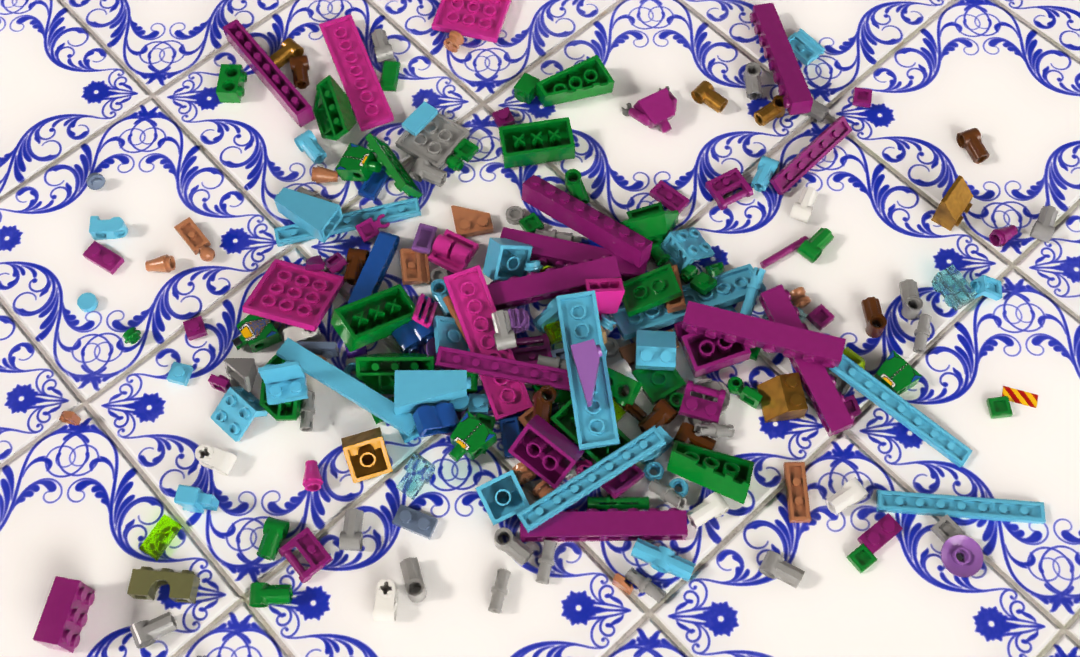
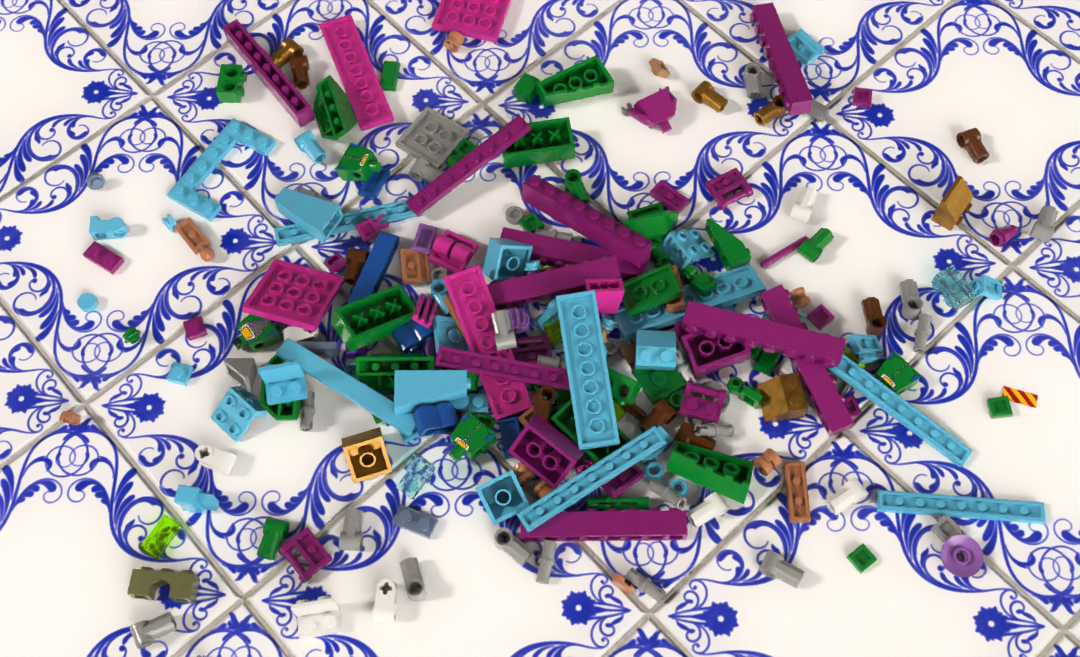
(64, 614): magenta brick -> none
(161, 264): nougat cone -> none
(169, 222): none -> medium azure bush
(185, 189): none -> medium azure plate
(219, 383): magenta plate -> none
(265, 594): green piece -> none
(312, 478): dark pink cone -> none
(315, 263): magenta tile -> none
(318, 617): none -> white bracket
(324, 175): nougat cone -> none
(382, 48): light grey piece -> none
(394, 168): green plate -> none
(419, 118): medium azure tile -> none
(468, 165): none -> magenta plate
(471, 222): nougat wing -> none
(499, 591): light grey pin -> none
(503, 117): magenta plate -> none
(587, 362): medium lavender slope -> none
(659, 68): none -> medium nougat plate
(663, 559): medium azure piece -> none
(684, 368): none -> white pin
(715, 269): green tile -> none
(728, 247): none -> green slope
(754, 288): medium azure pin -> none
(766, 169): medium azure piece -> none
(766, 362): none -> green tile
(767, 462): none -> nougat wheel
(810, 155): magenta plate -> none
(867, 348): none -> medium azure plate
(880, 533): magenta plate -> none

